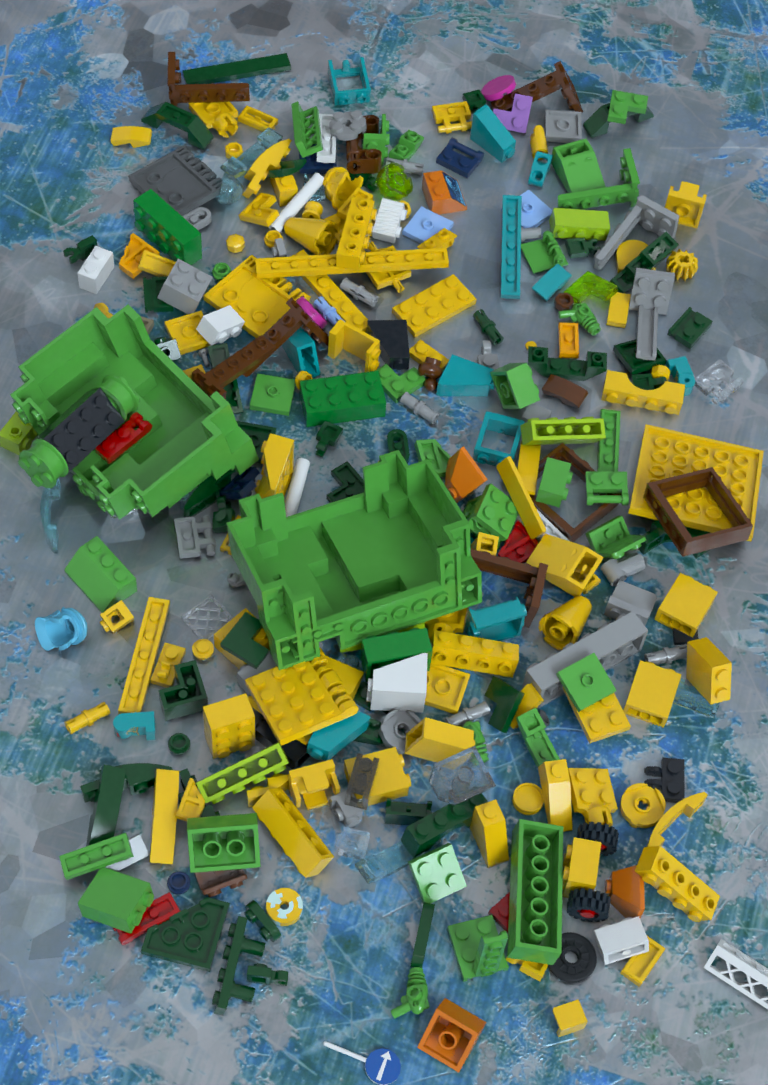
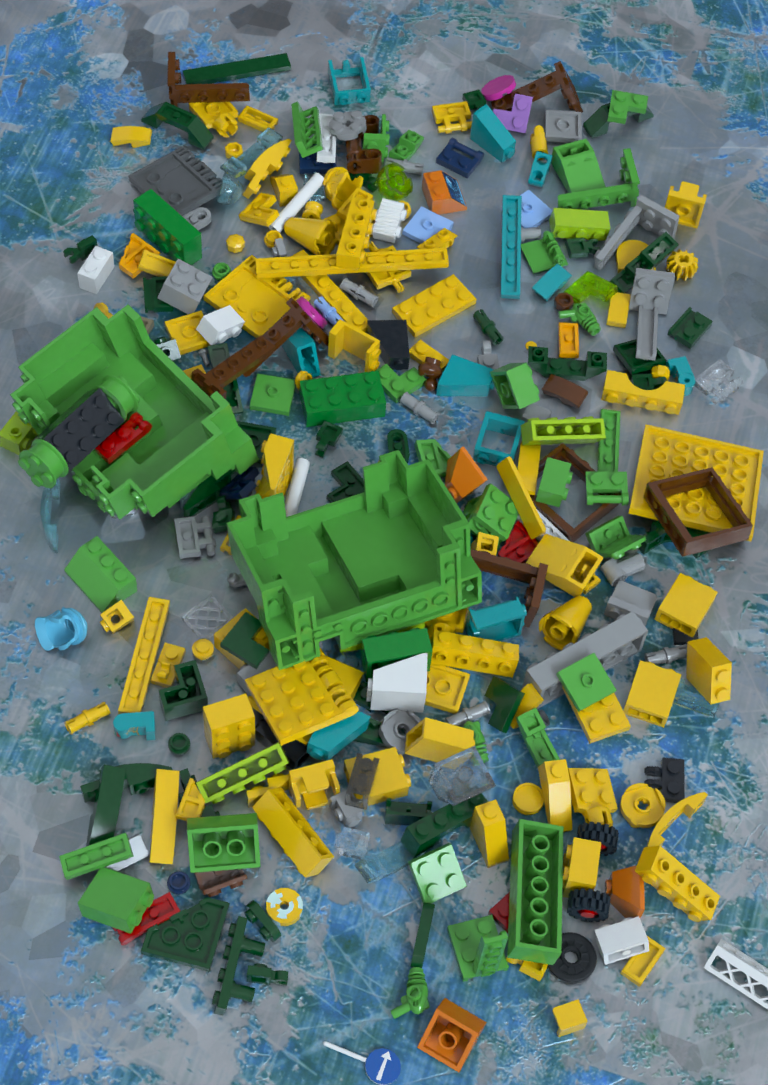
(287, 168): dark green slope -> none

